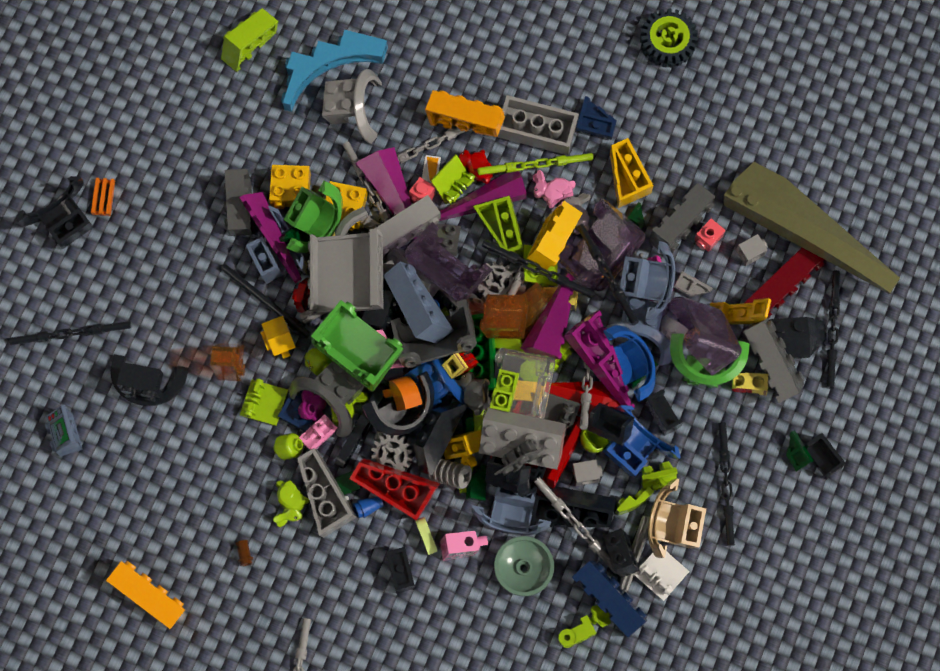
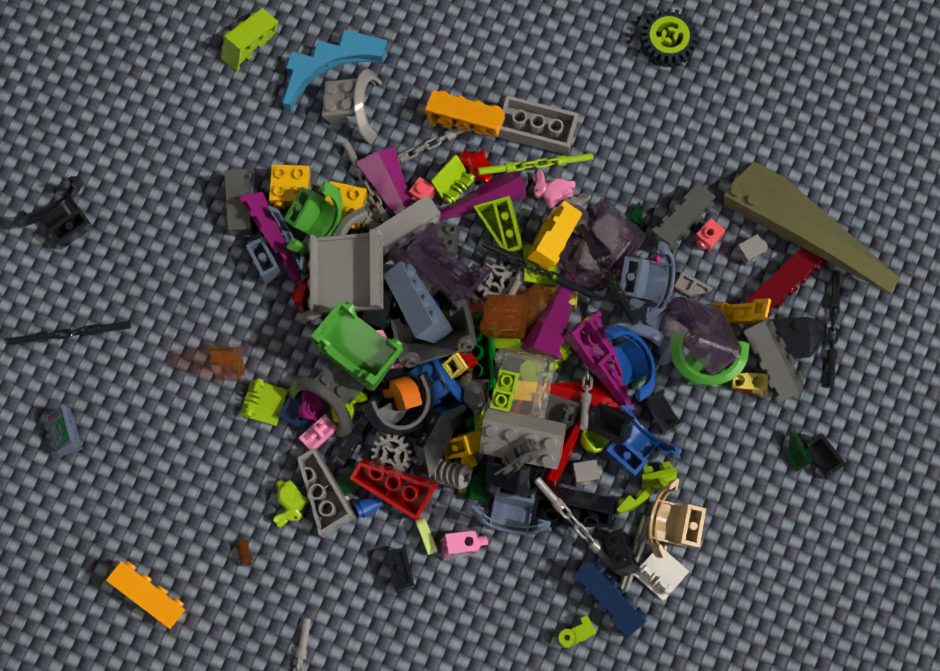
(104, 182): orange tile -> none
(143, 383): black piece -> none
(277, 337): yellow brick -> none
(288, 446): lime head -> none
(293, 322): black bar -> none
(296, 234): dark green tile -> none
(316, 361): lime head -> none
(431, 167): sticker -> none
(527, 552): sand green dish -> none
(595, 121): dark blue wing -> none
(599, 616): lime plant -> none
(628, 174): yellow wedge -> none
(724, 456): black piece -> none

